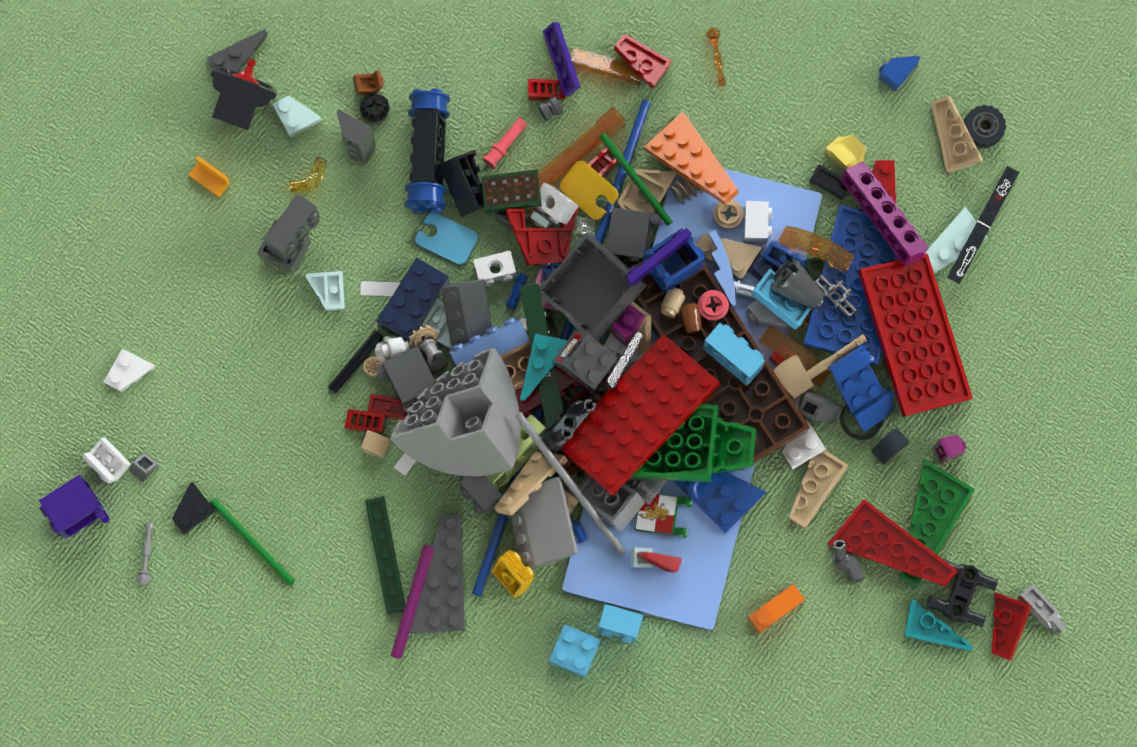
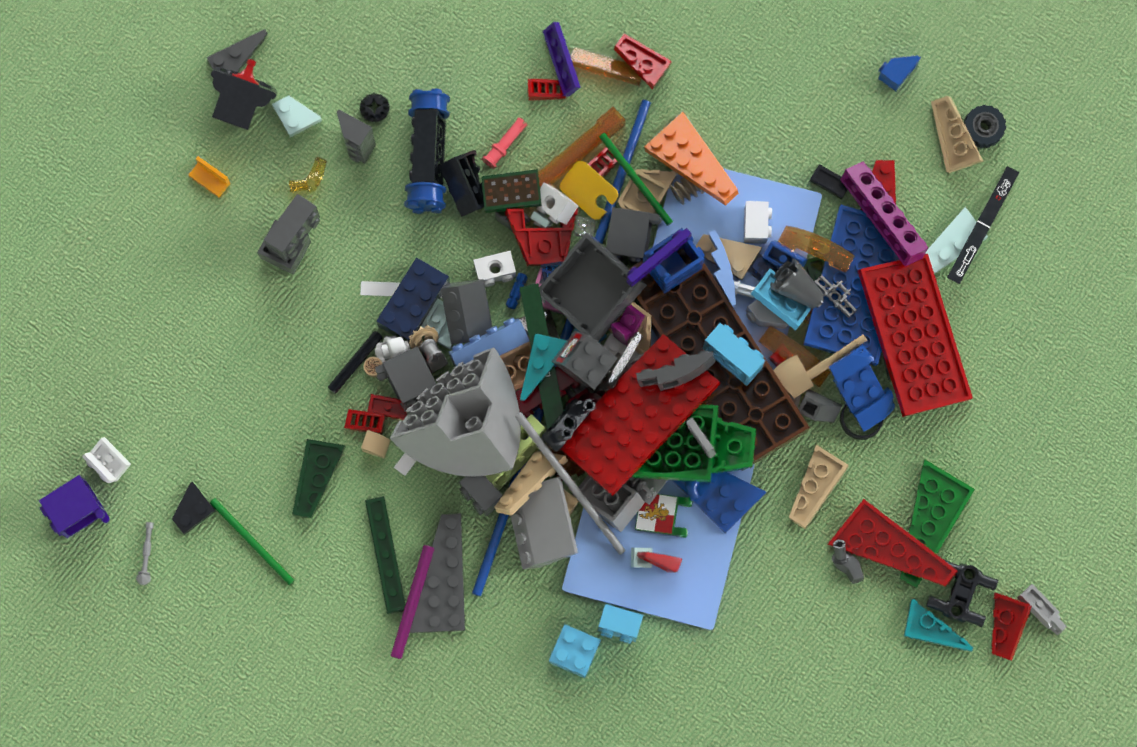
(127, 370): white wing -> none
(143, 467): dark grey slope -> none
(316, 471): none -> dark green wing
(329, 289): light aqua wing -> none
(368, 83): dark orange bracket -> none
(451, 240): medium azure piece -> none
(513, 573): yellow brick -> none
(550, 108): dark grey wheel -> none
(579, 531): blue arm -> none
(672, 302): tan brick -> none
(685, 369): none -> dark grey slope
(691, 318): dark orange piece -> none
(700, 437): none -> light grey tile
(714, 35): clear orange piece -> none
(718, 298): coral gear -> none
(736, 210): tan gear -> none
(775, 609): orange slope -> none
(803, 448): white wing -> none
(846, 151): light yellow slope -> none
(889, 446): black wheel -> none
(950, 448): magenta slope -> none

